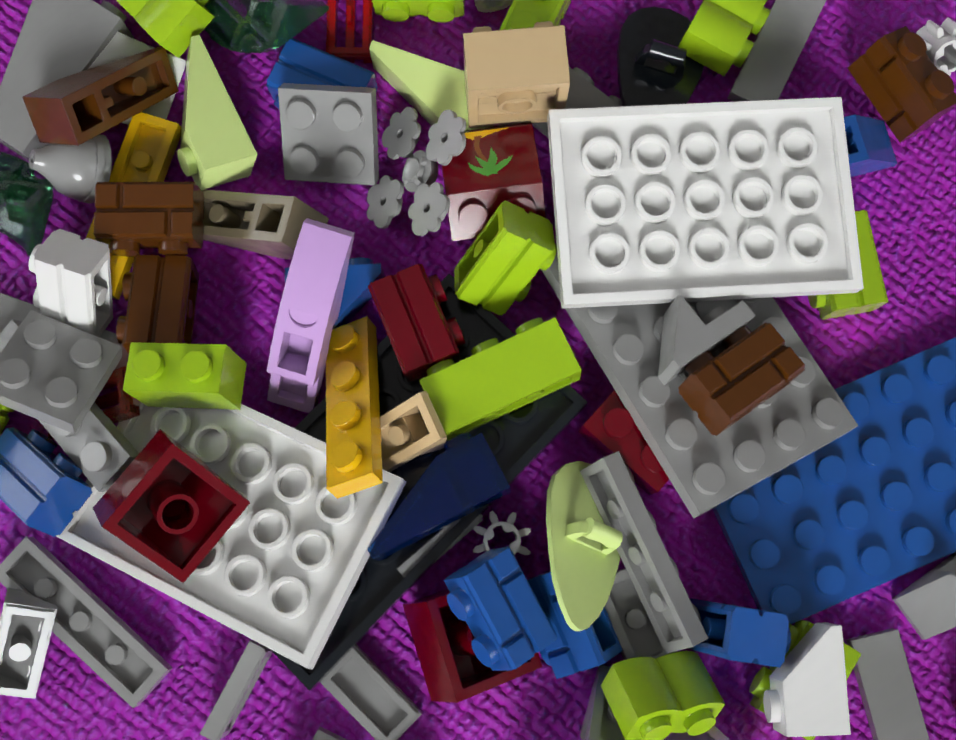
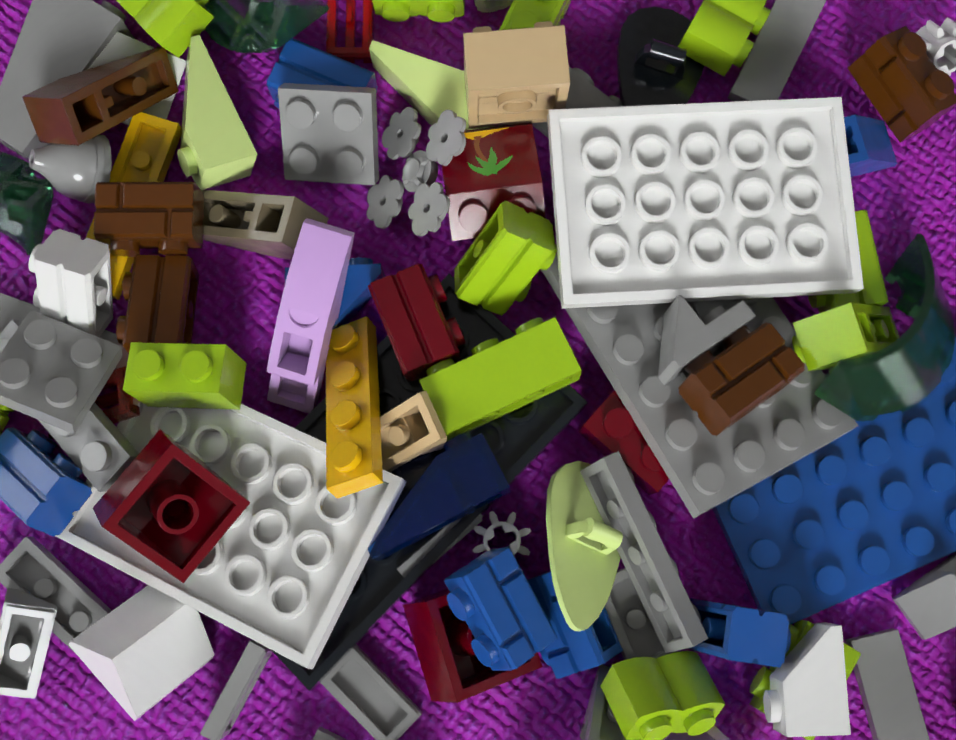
(144, 649): none -> white slope
(843, 334): none -> lime slope
(912, 364): none -> clear green windscreen

